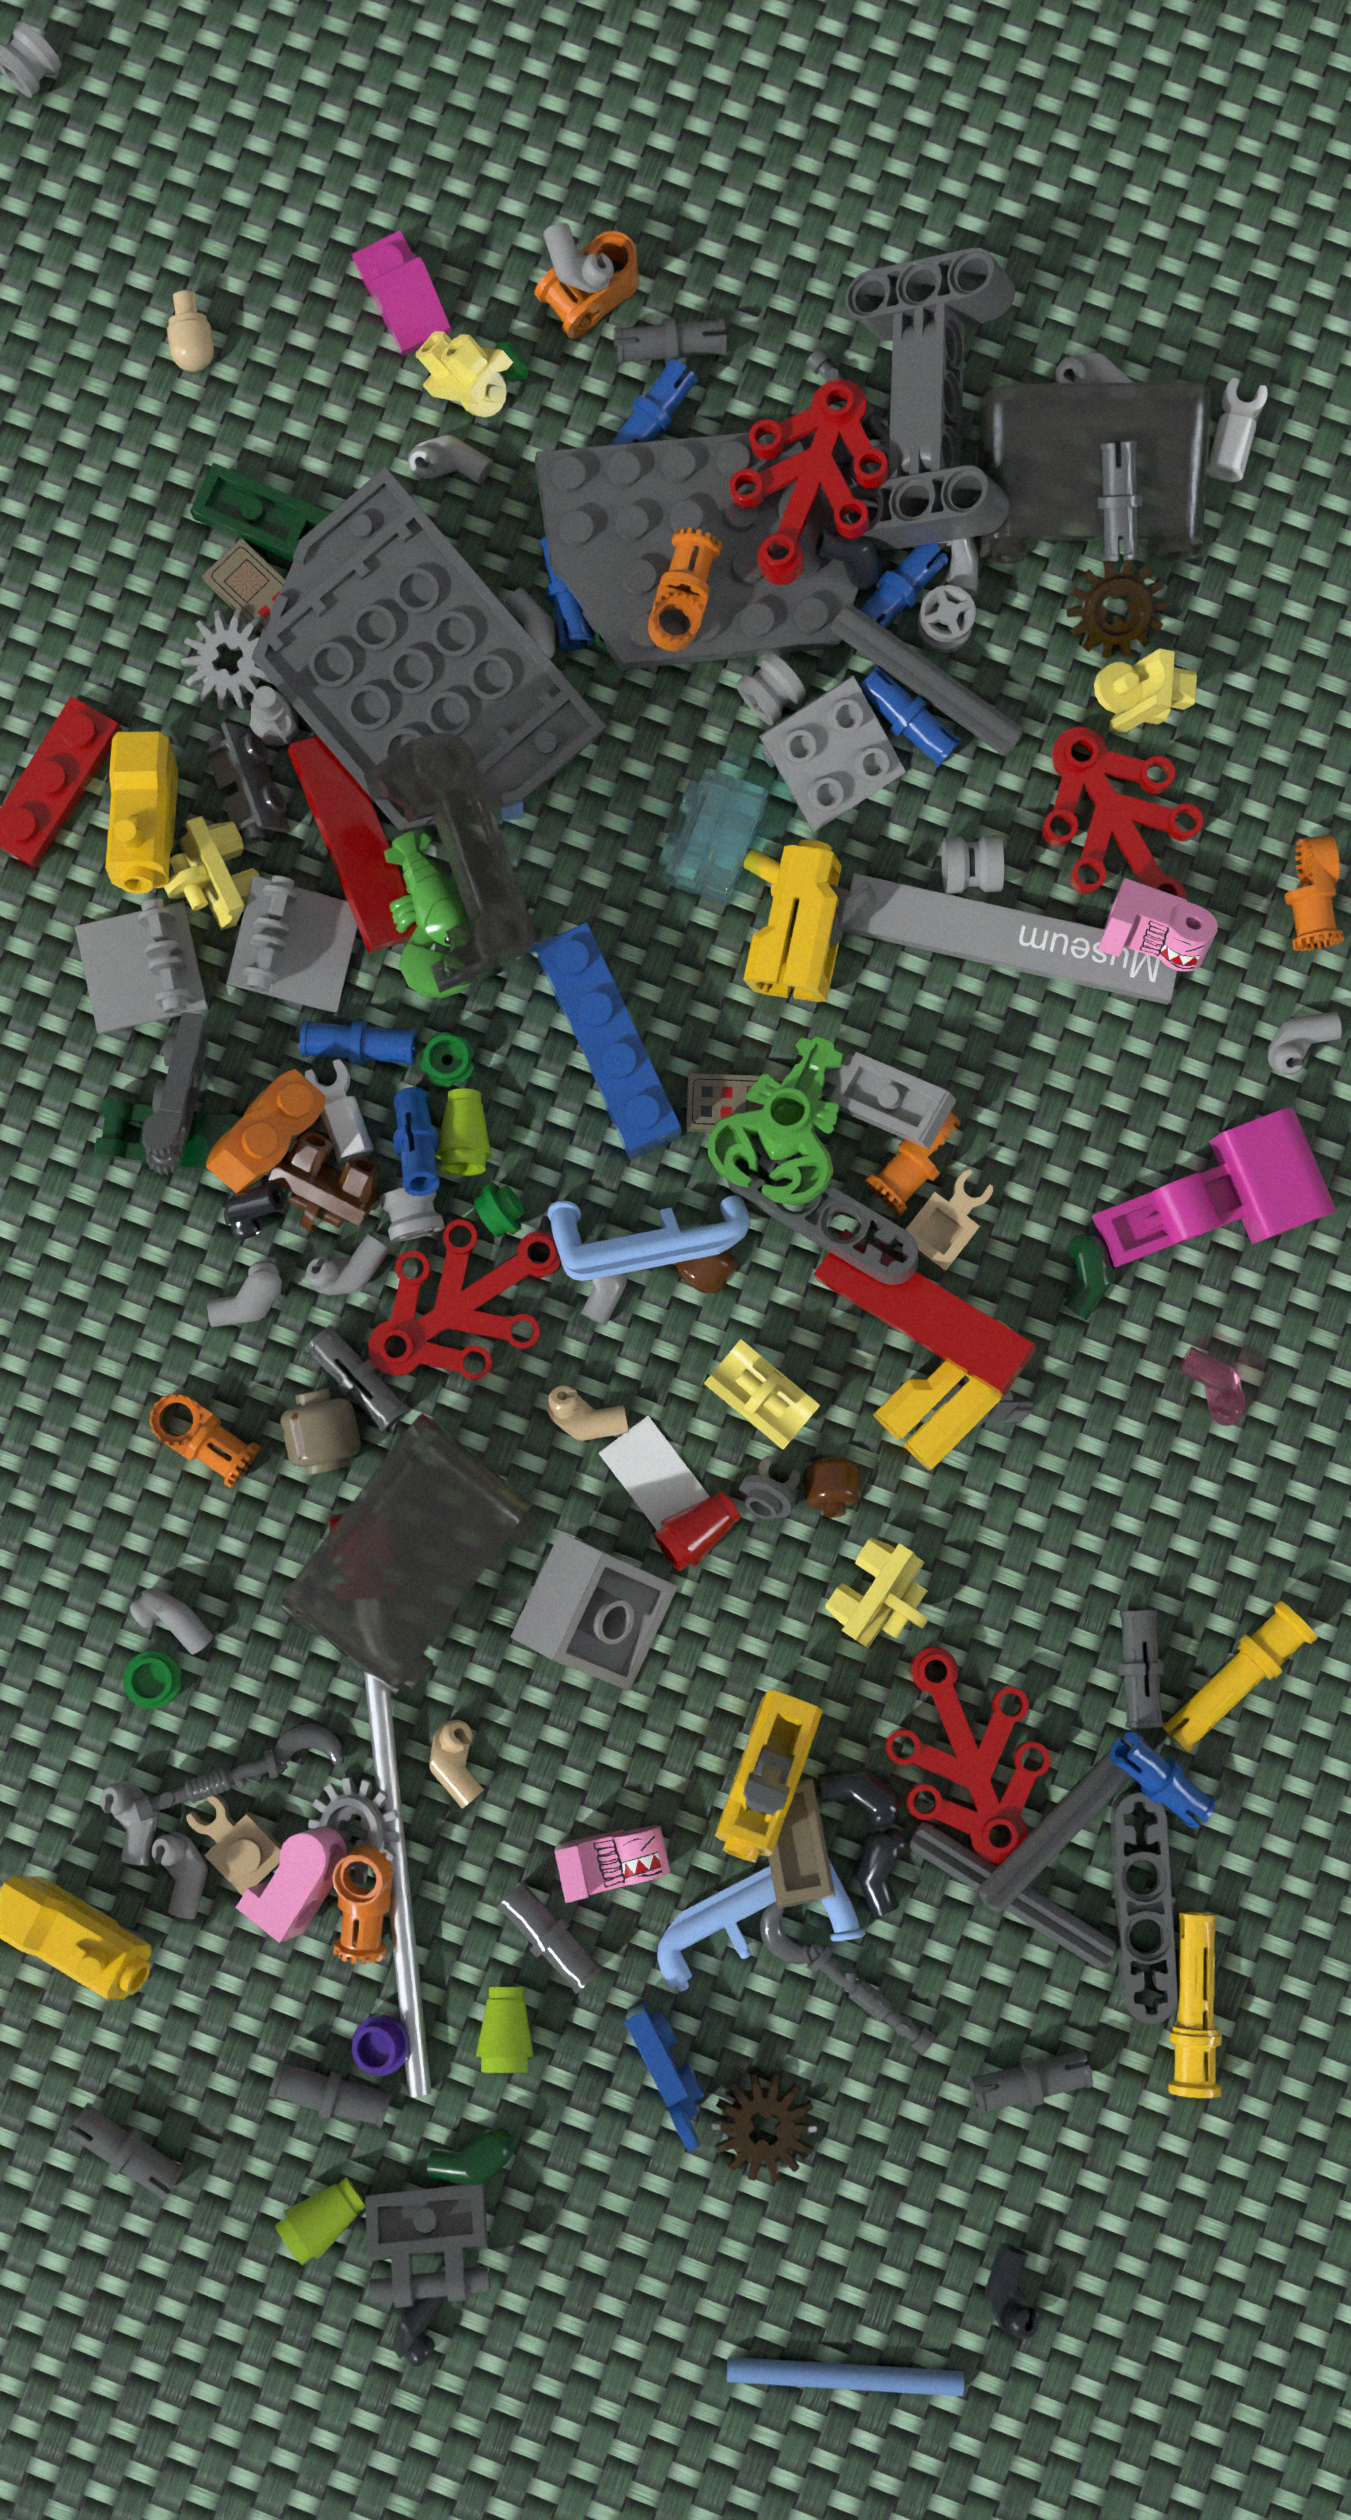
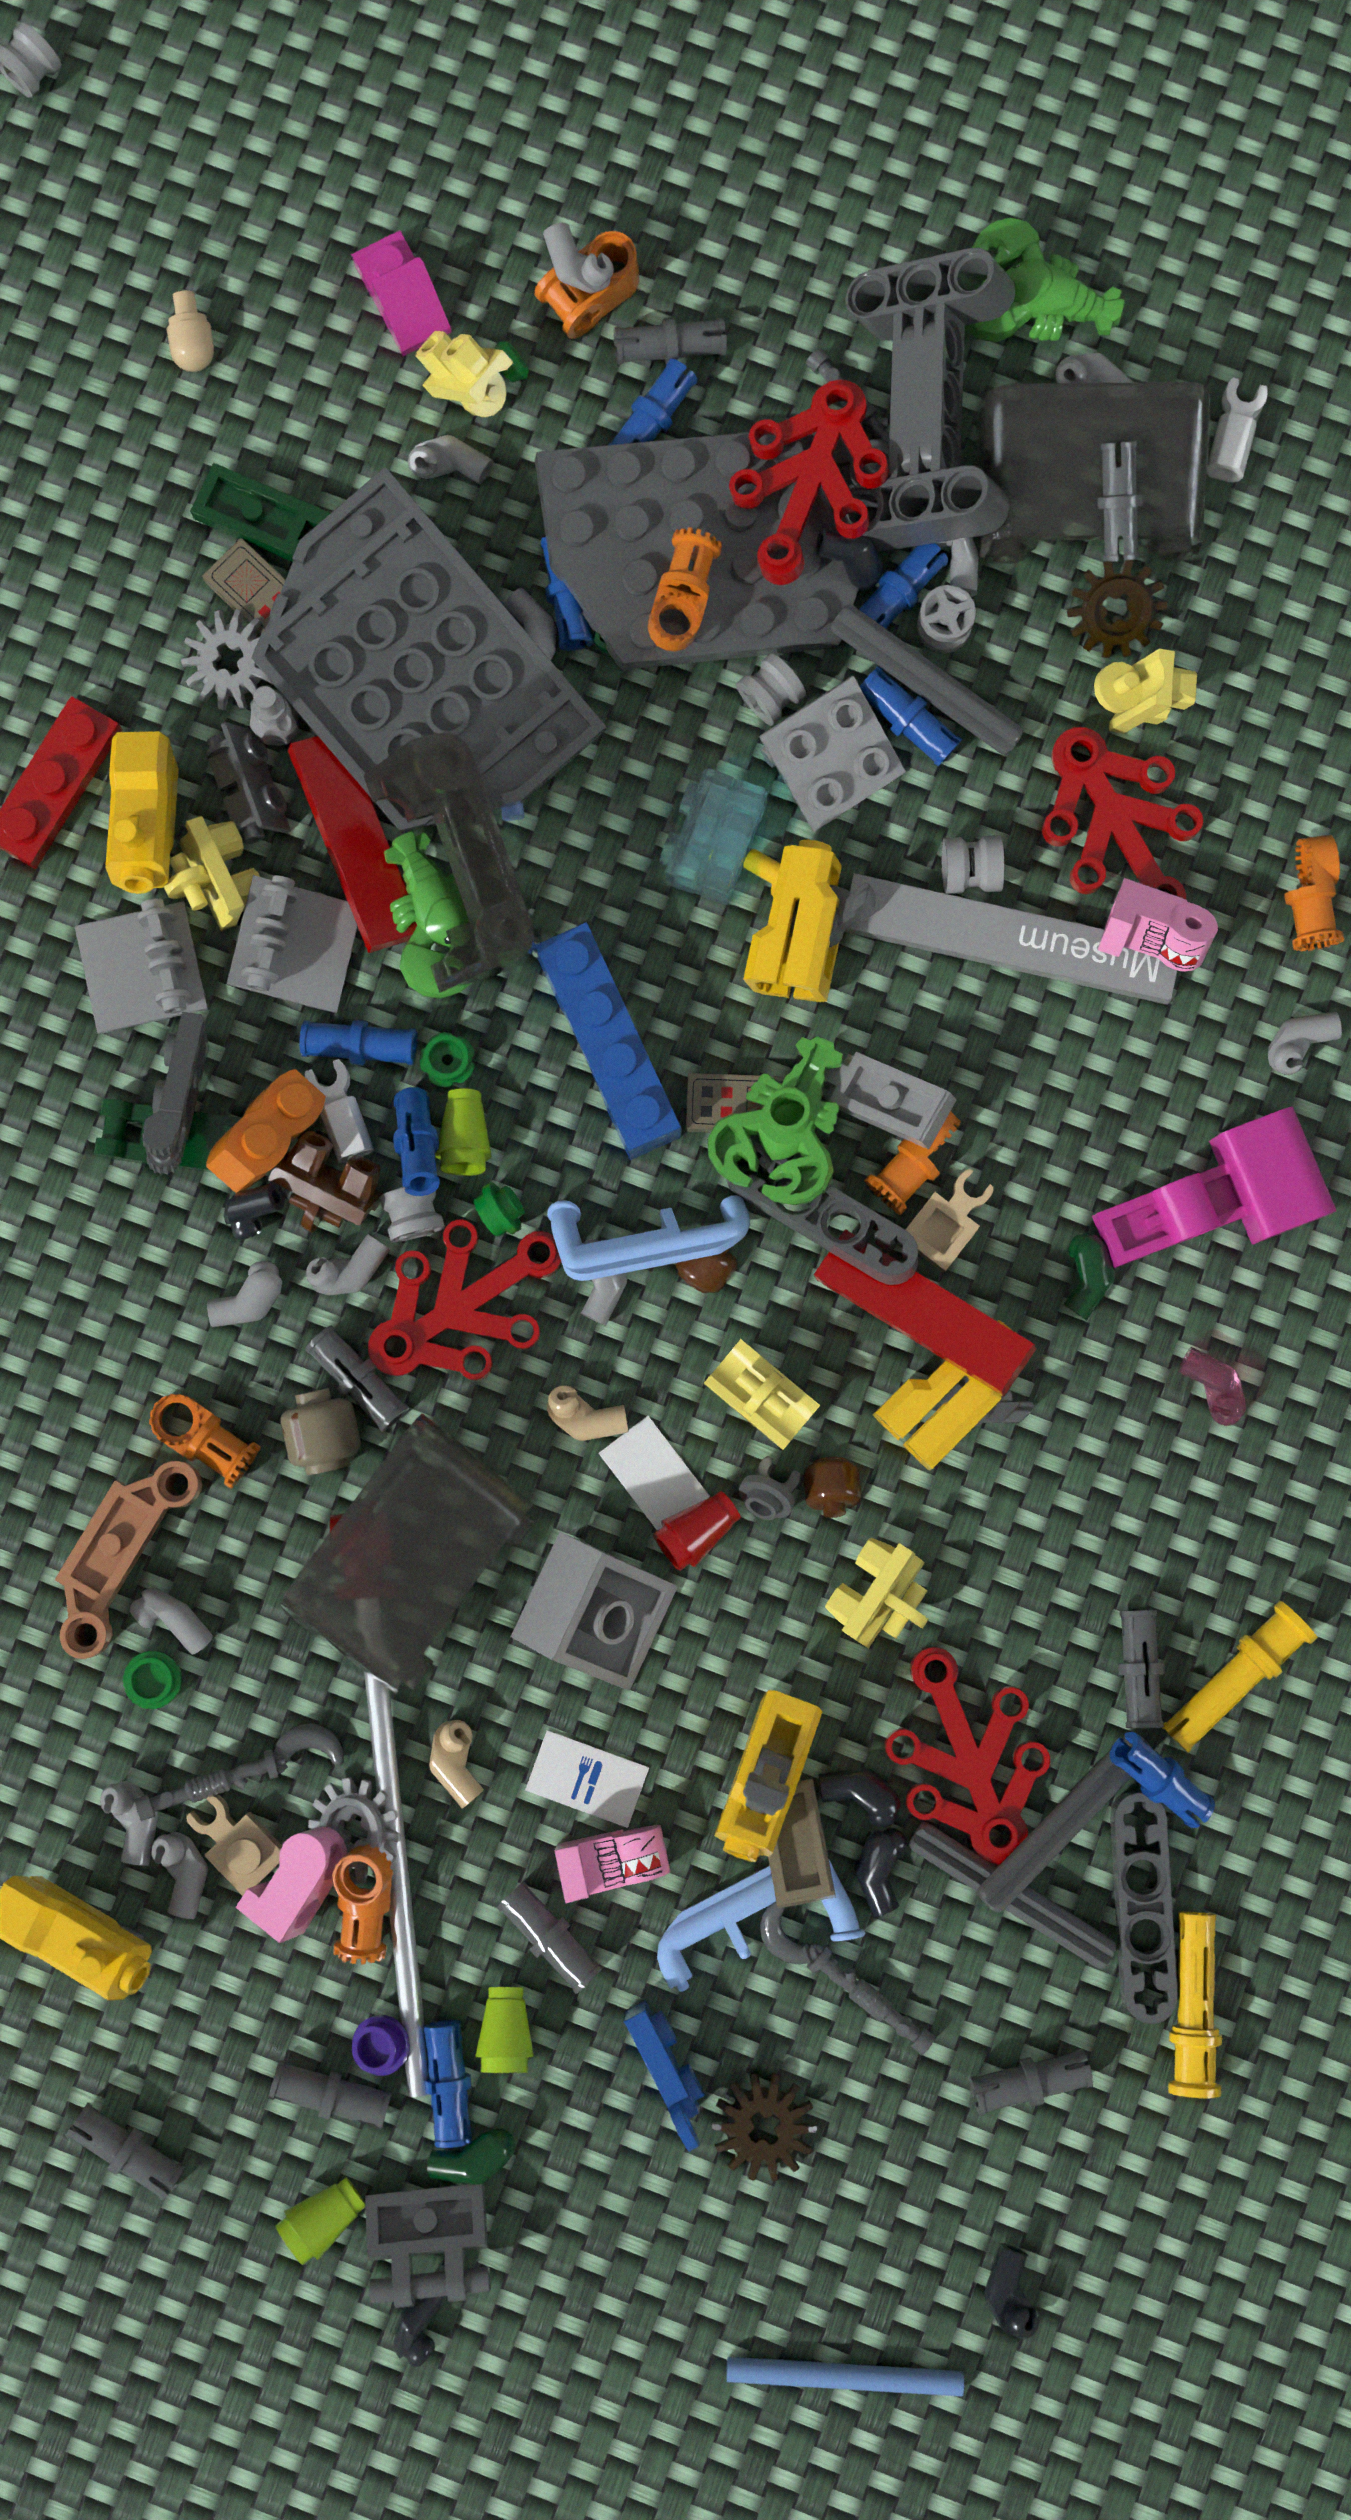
(112, 1548): none -> nougat plate
(448, 2083): none -> blue pin
(587, 1779): none -> white sticker
(1043, 290): none -> bright green animal

